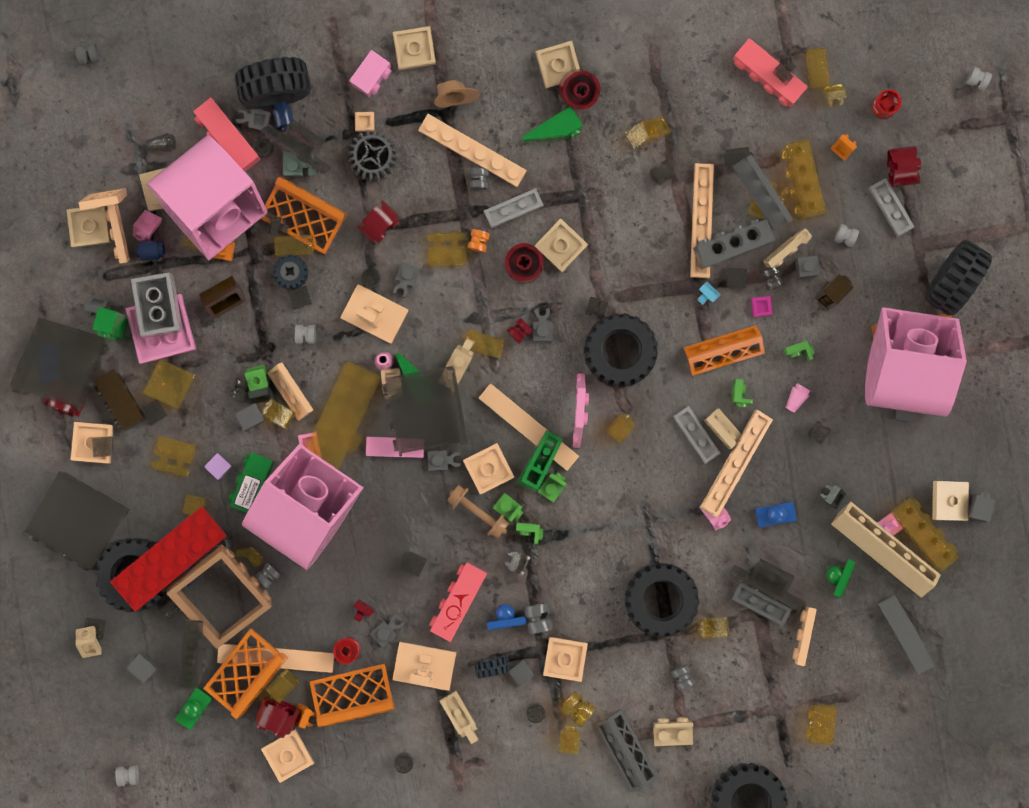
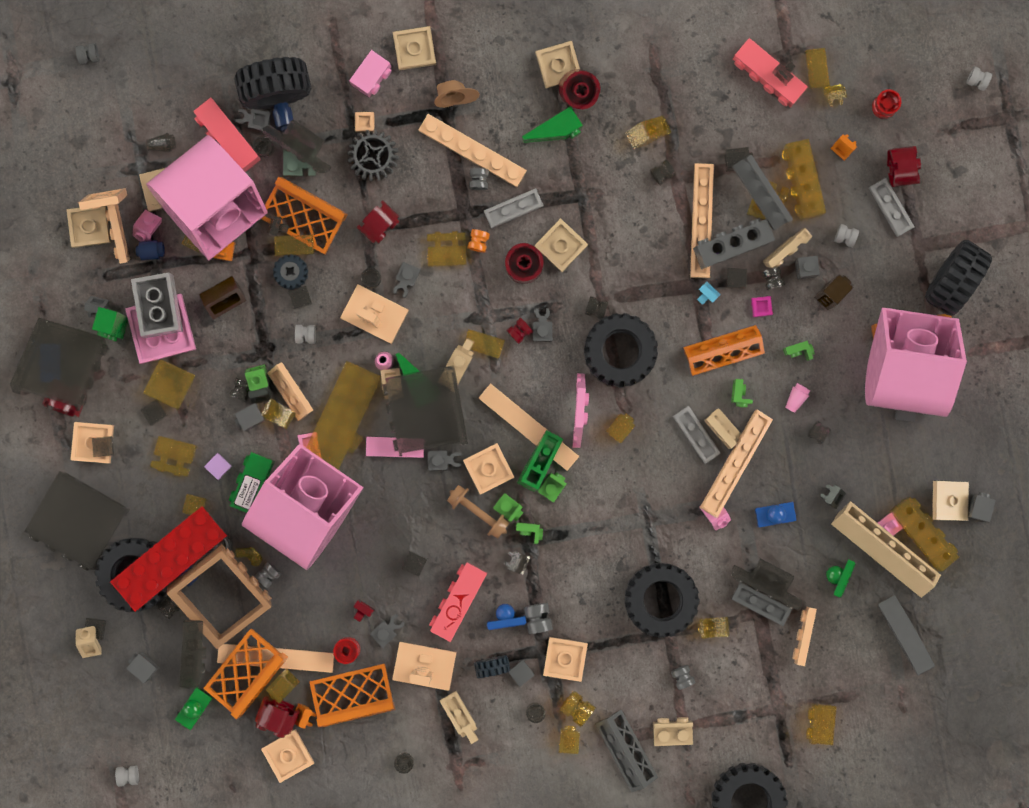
(119, 400): dark brown brick -> none

